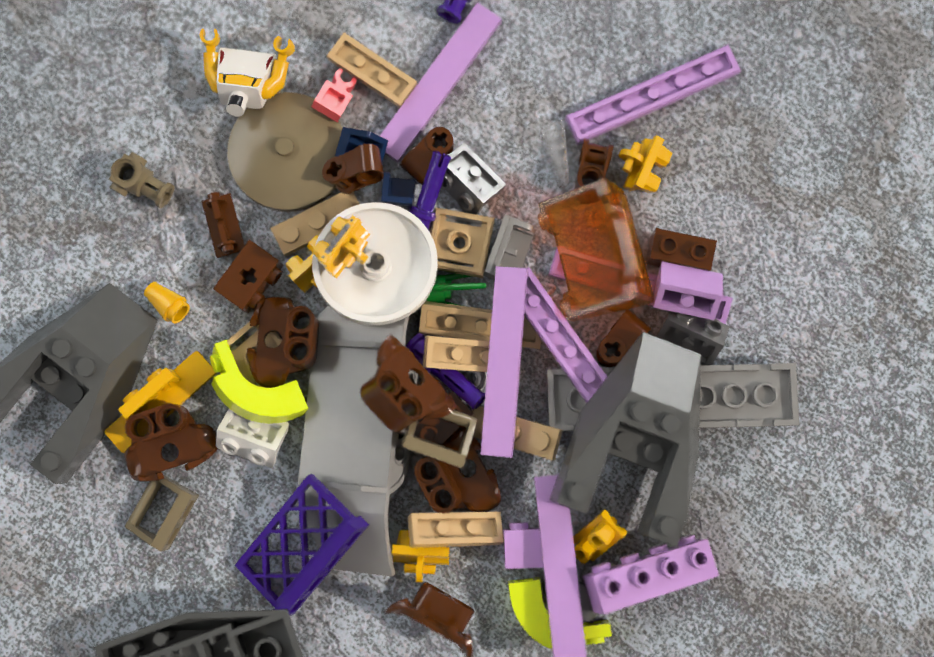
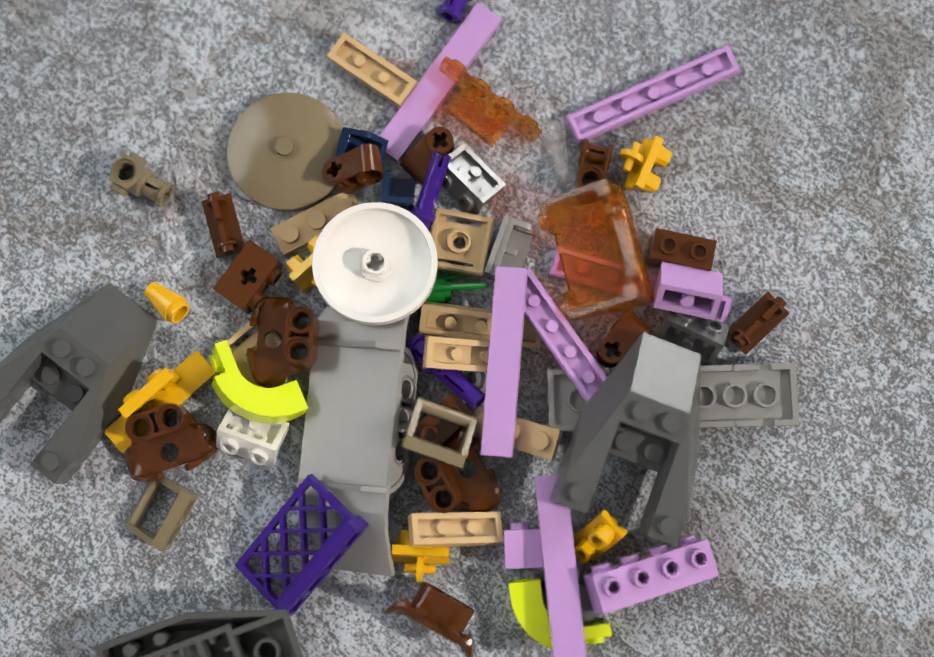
(243, 76): torso -> none
(334, 96): plate -> none
(345, 247): yellow hips -> none
(393, 394): reddish brown piece -> none
(482, 109): none -> clear orange bracket
(757, 322): none -> reddish brown hinge

